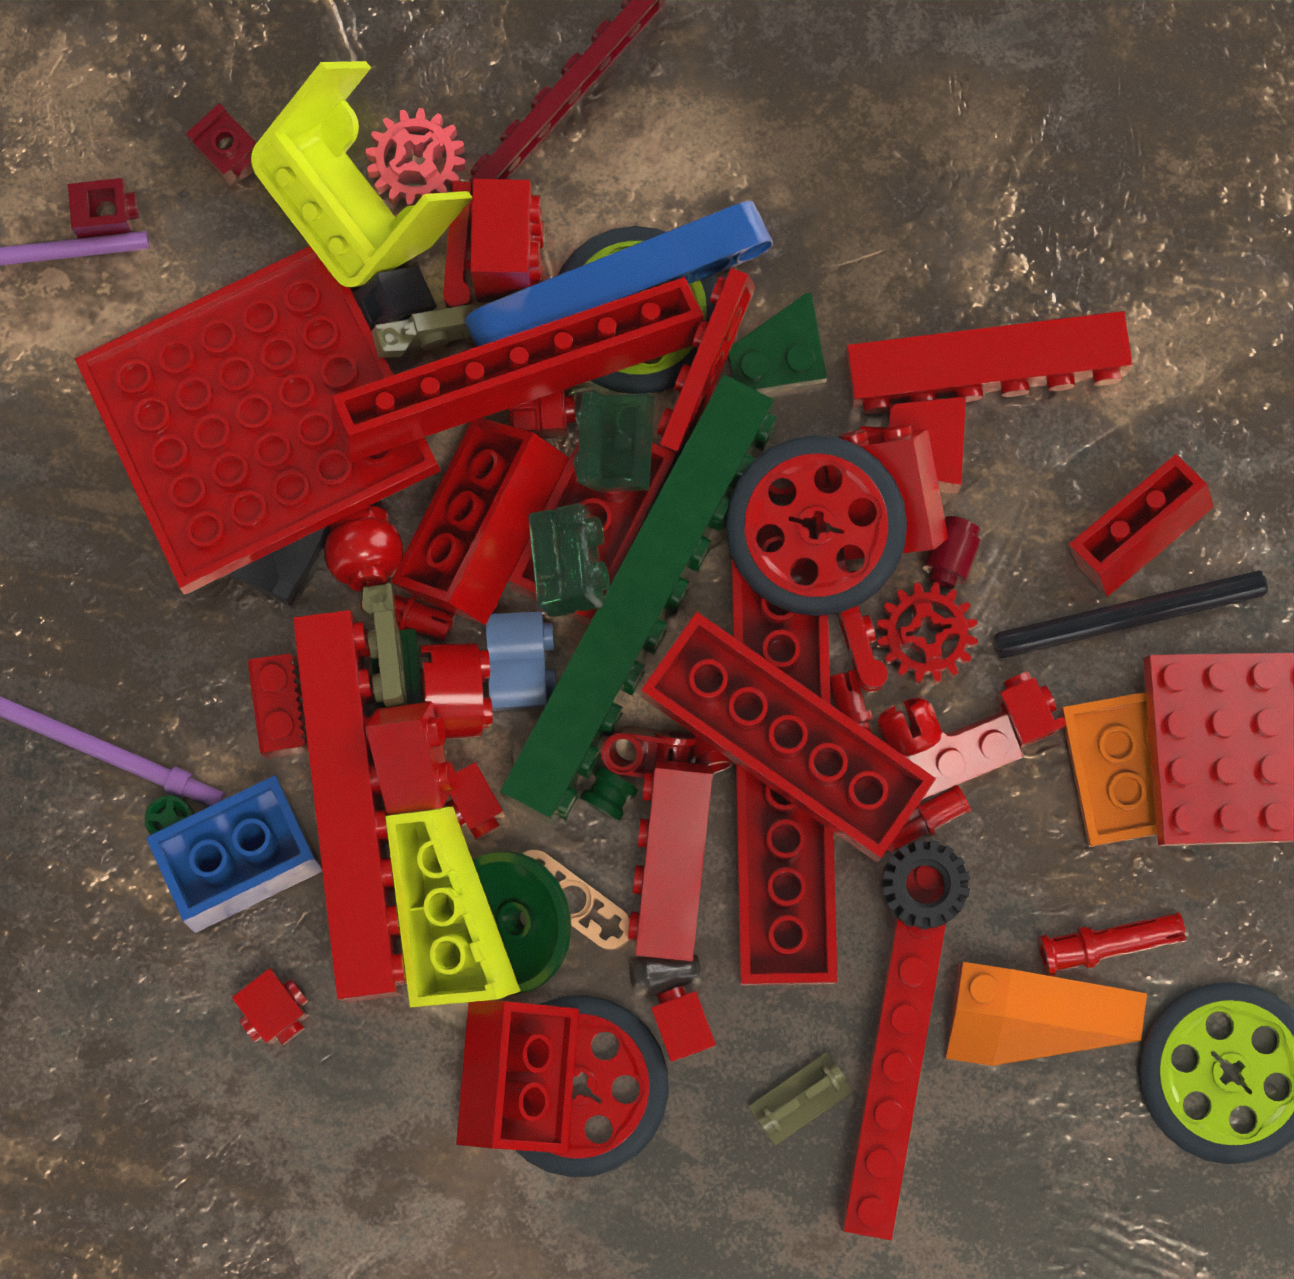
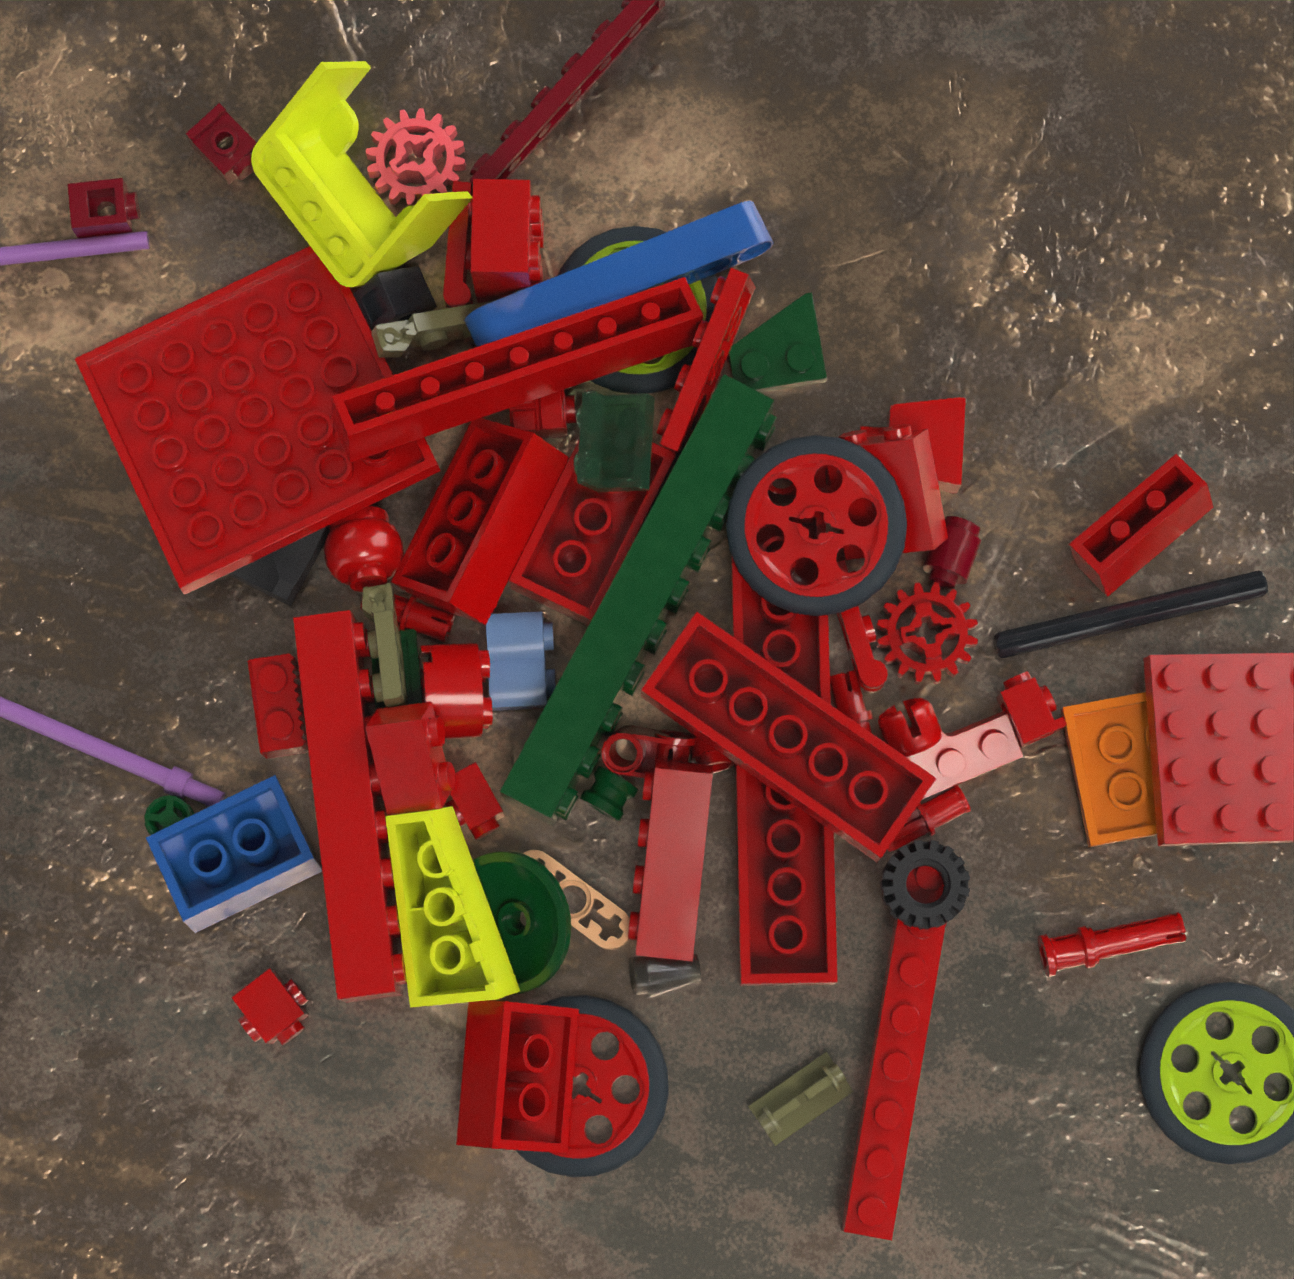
(568, 560): clear green brick -> none
(682, 1024): red brick -> none
(989, 361): red brick -> none
(1027, 1016): orange wedge -> none

